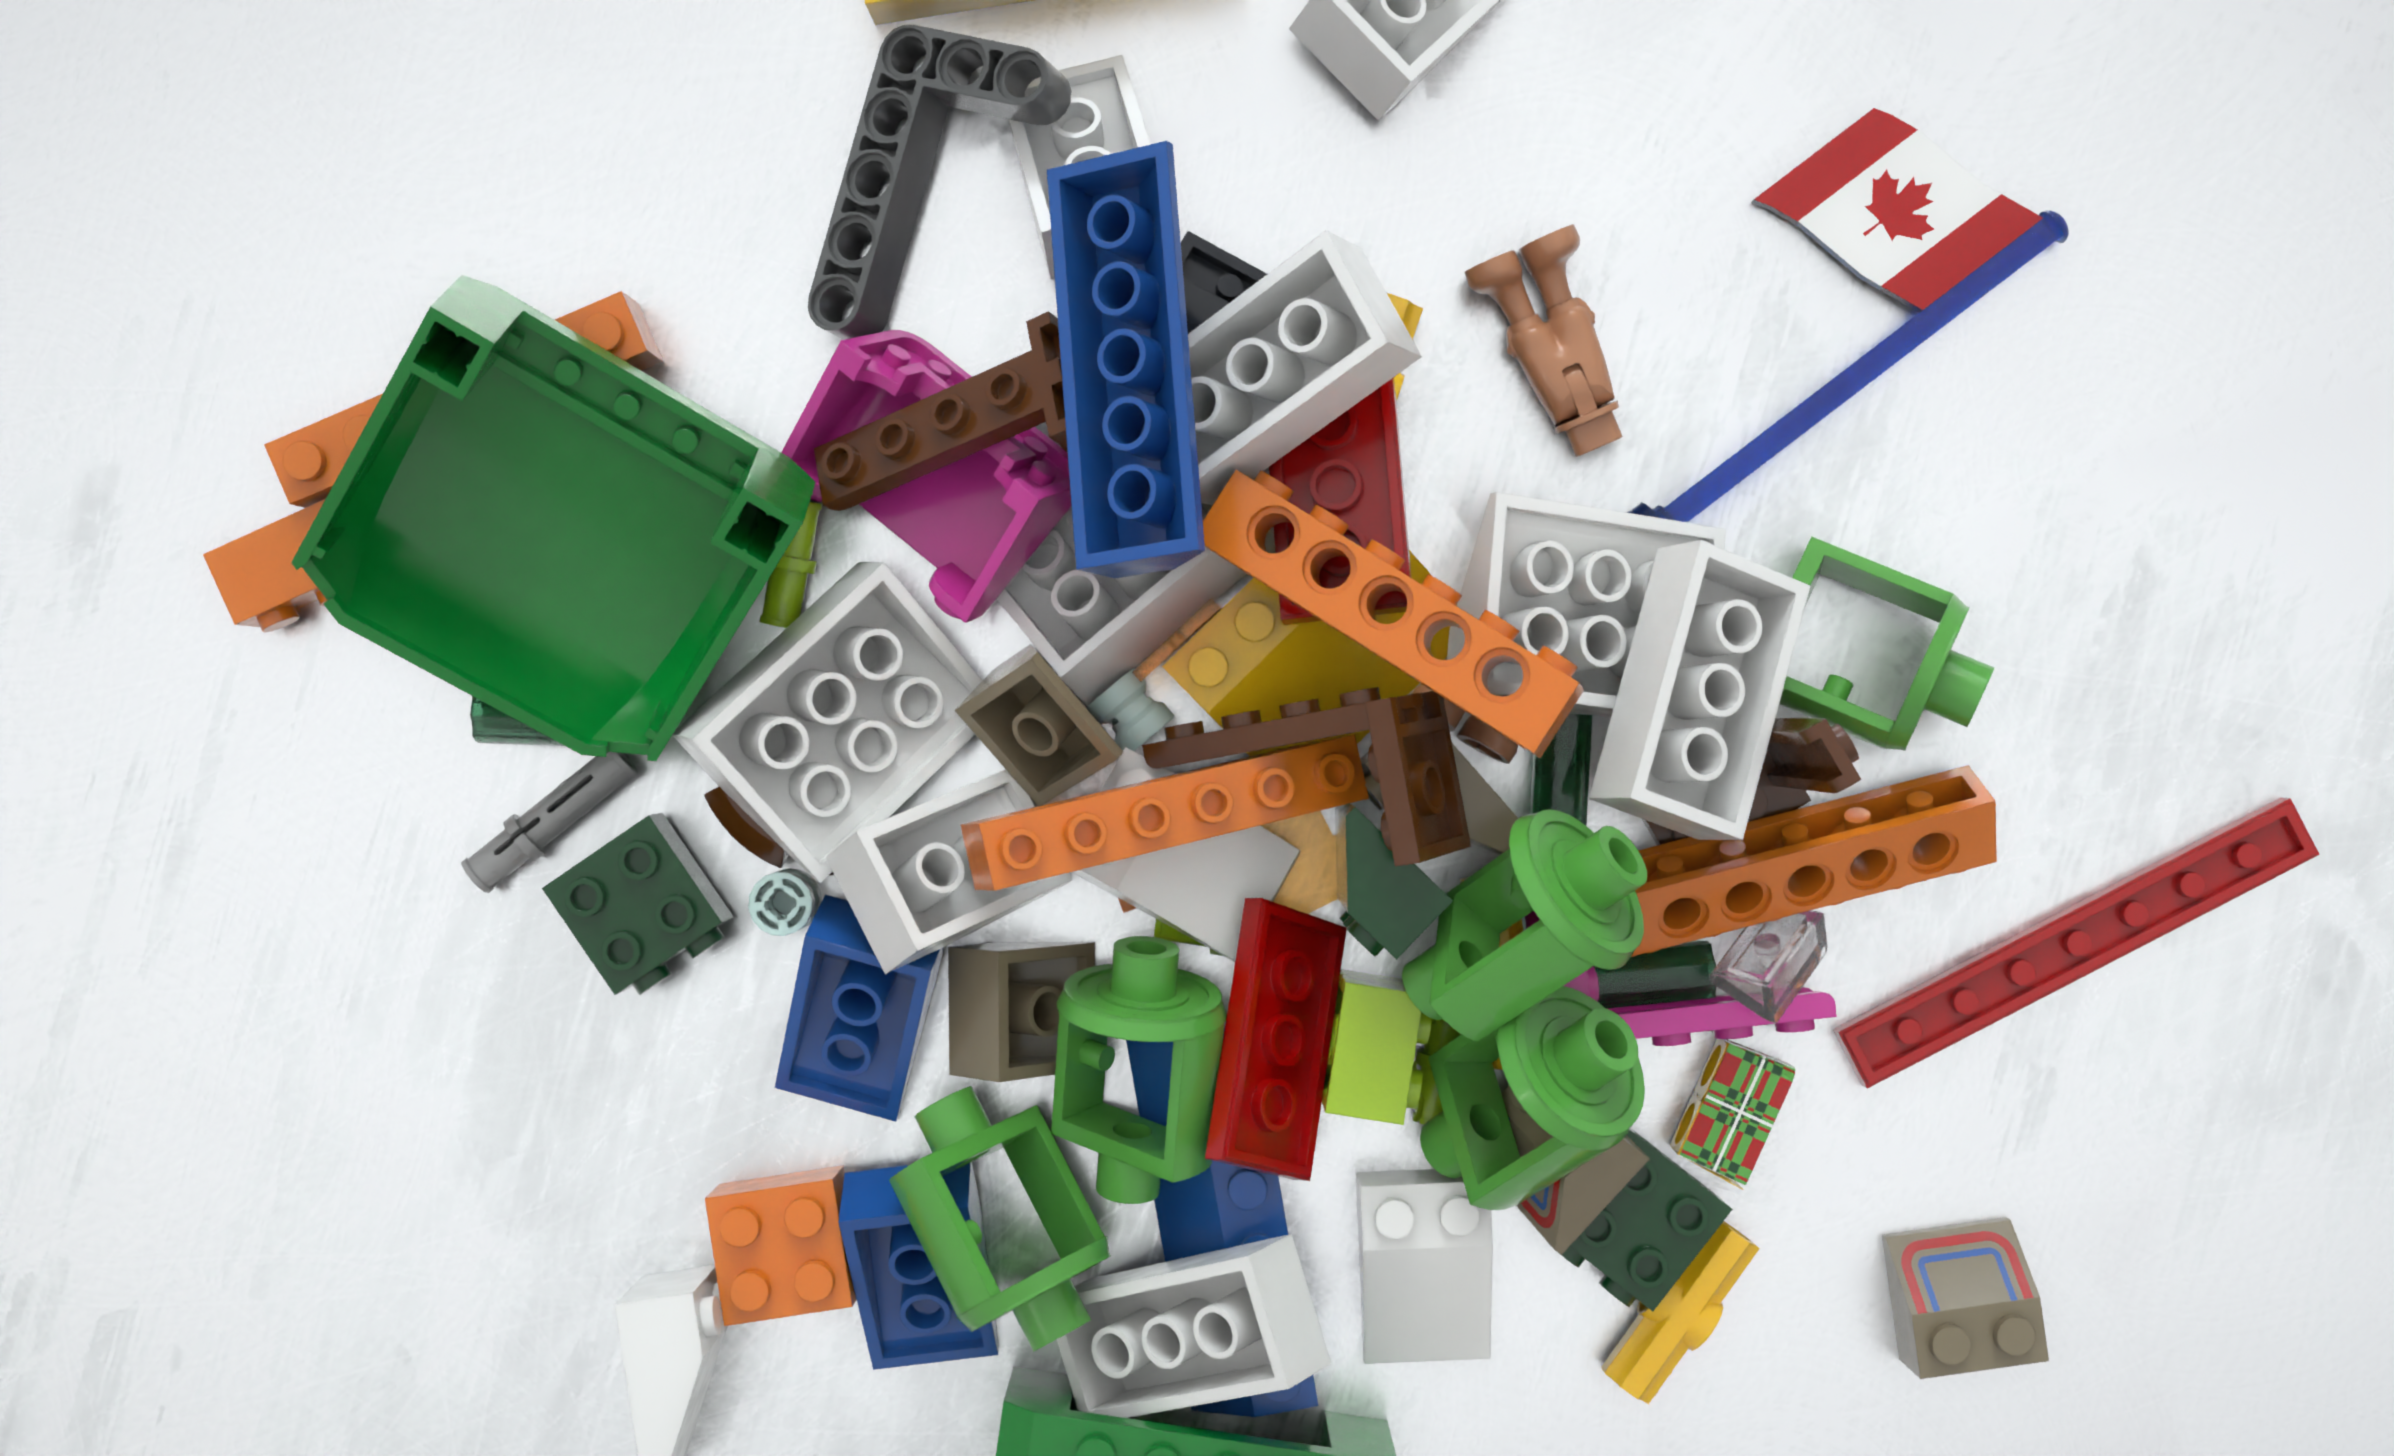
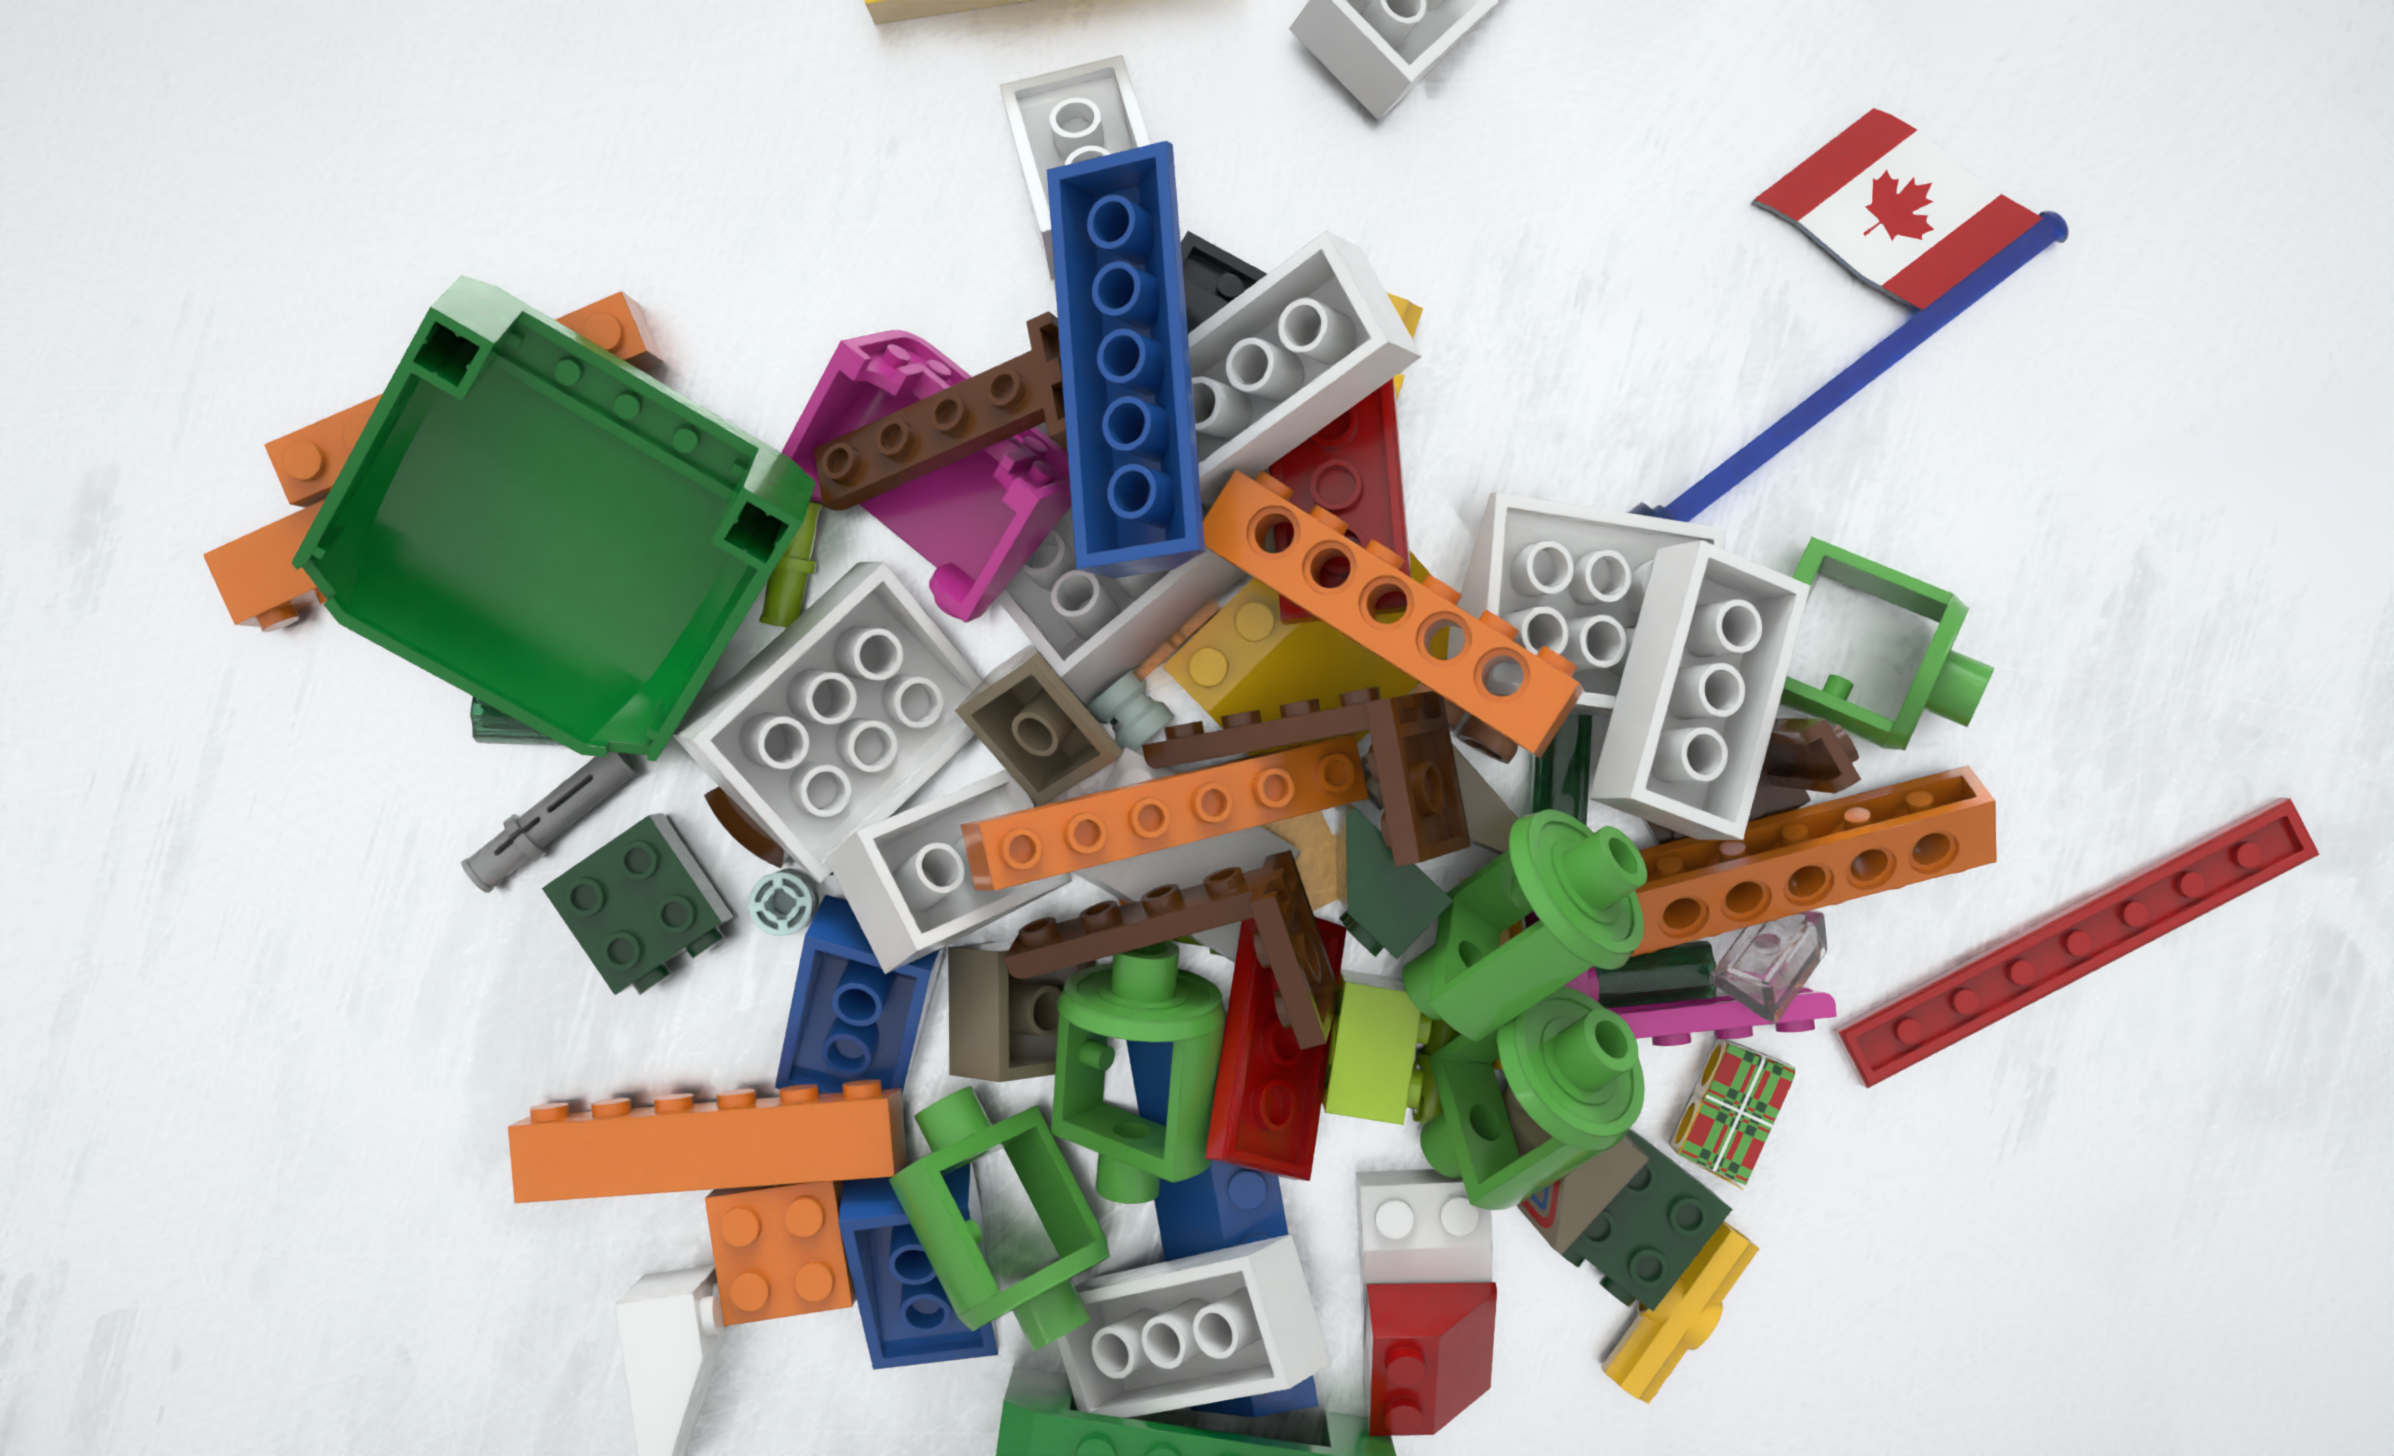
(708, 1144): none -> orange brick
(909, 157): dark grey beam -> none
(1271, 895): none -> reddish brown bracket
(1426, 1353): none -> red slope
(1556, 355): nougat piece -> none
(1963, 1299): dark tan slope -> none

